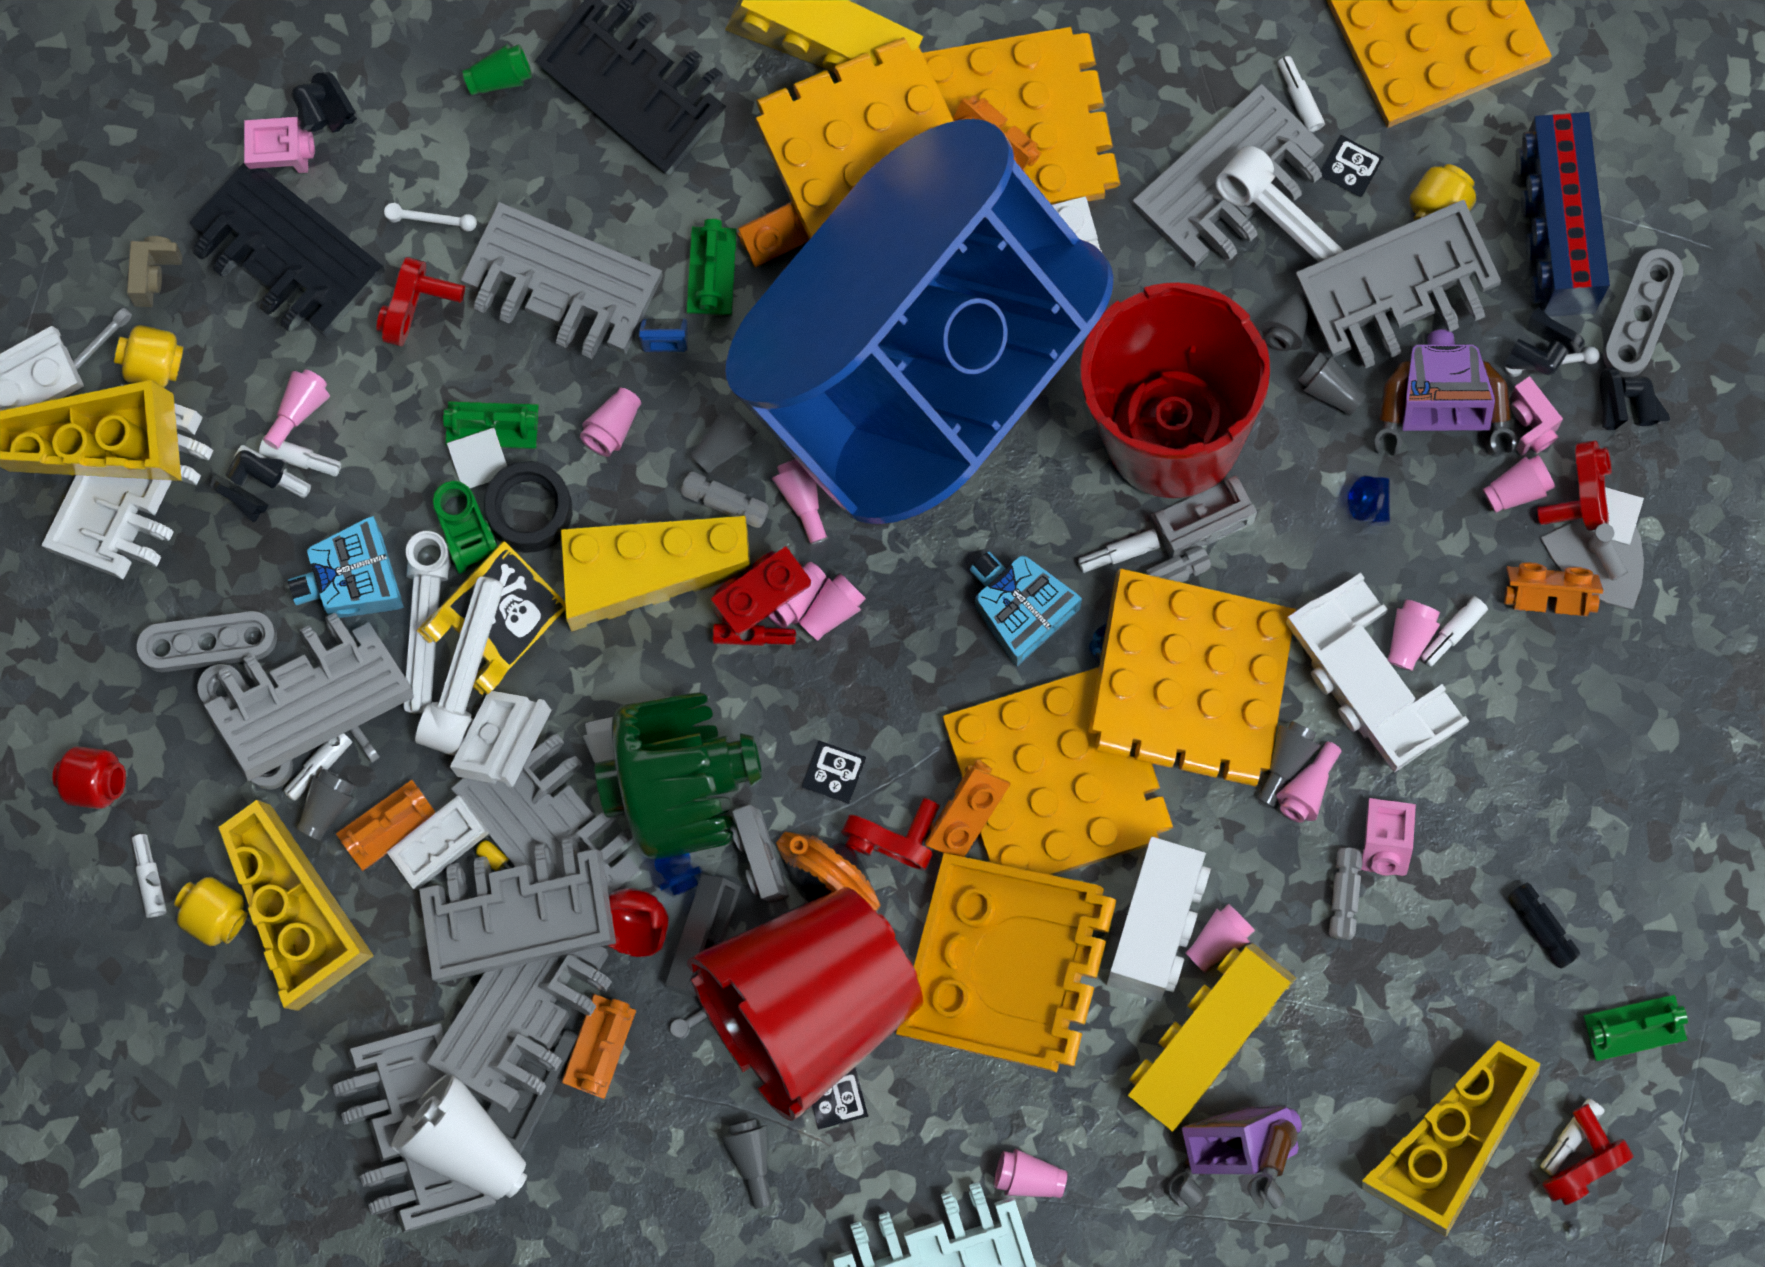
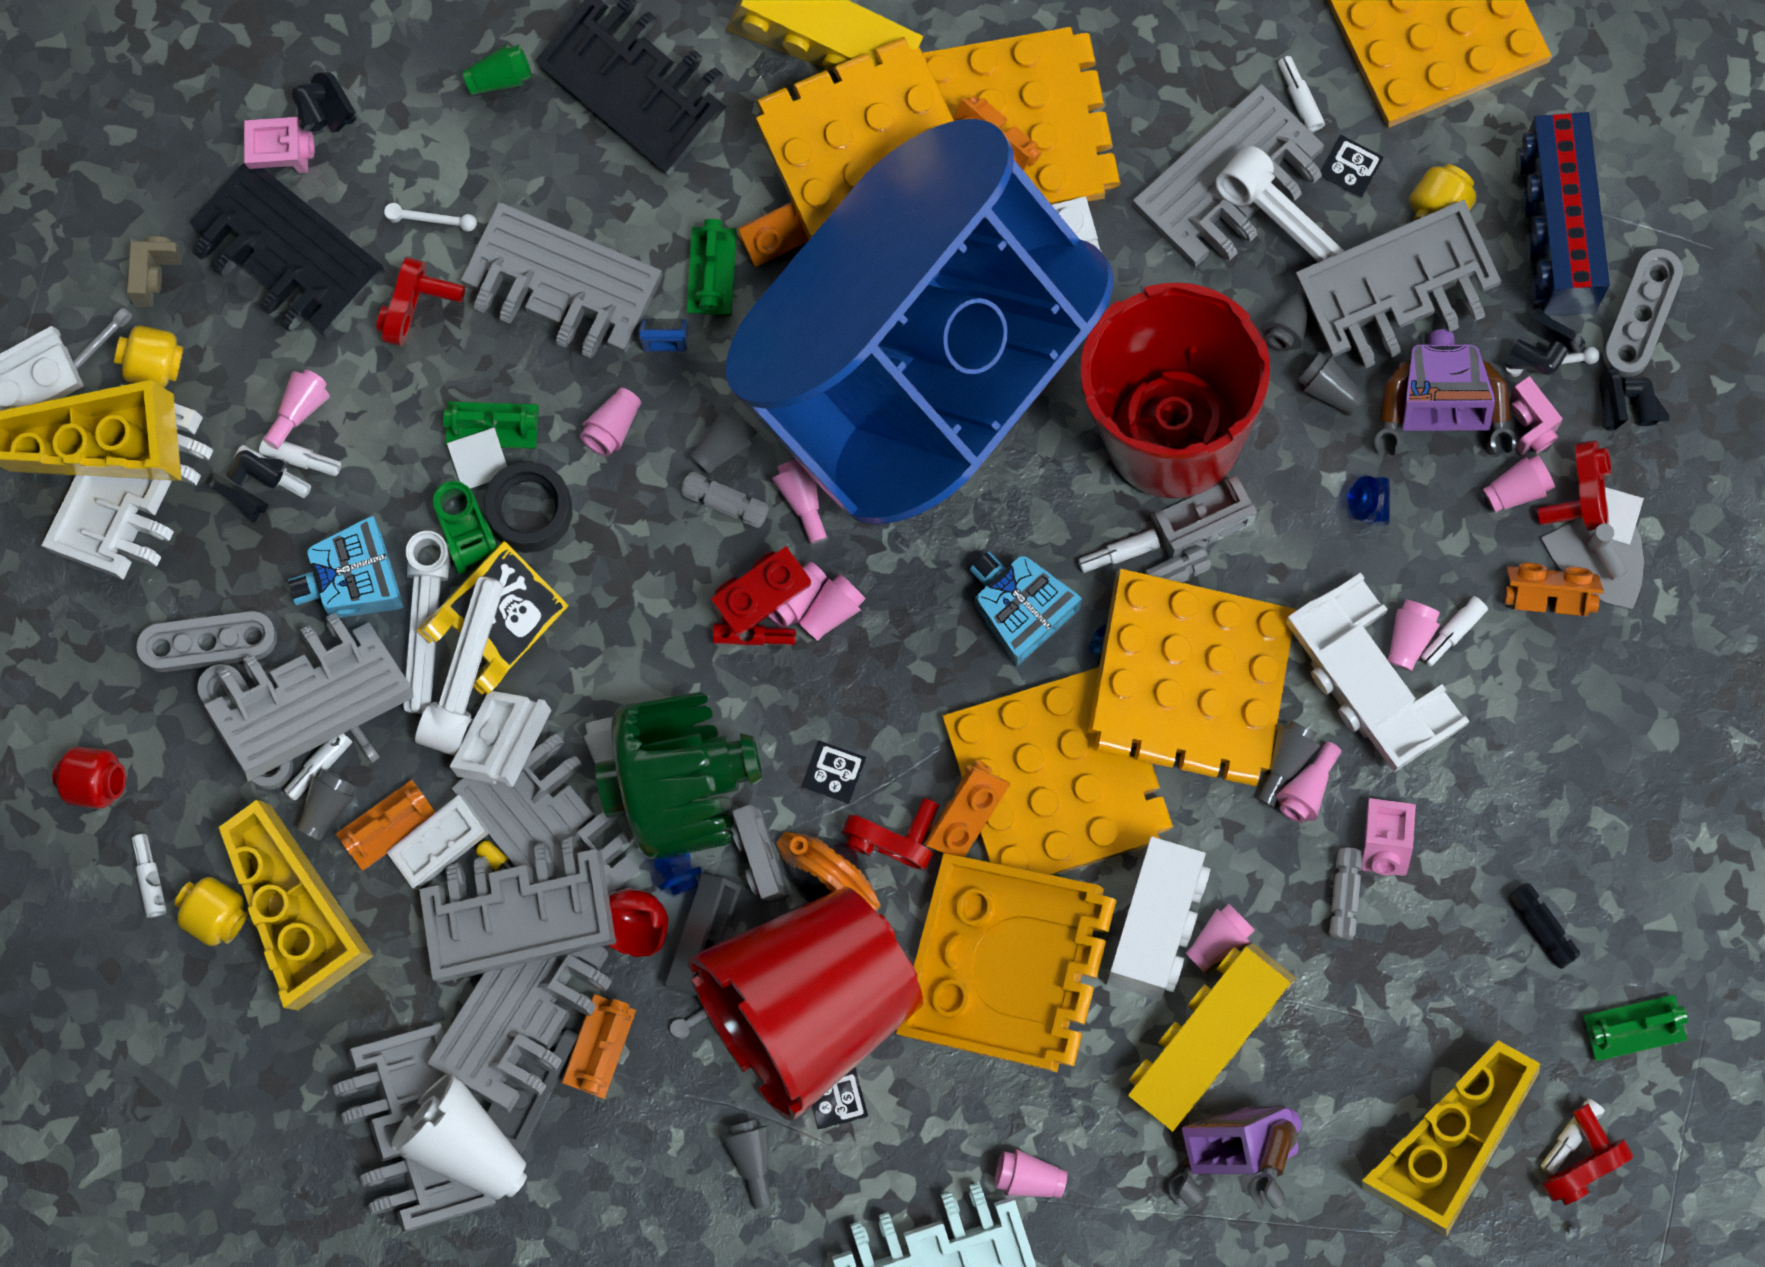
(647, 563): yellow wedge -> none

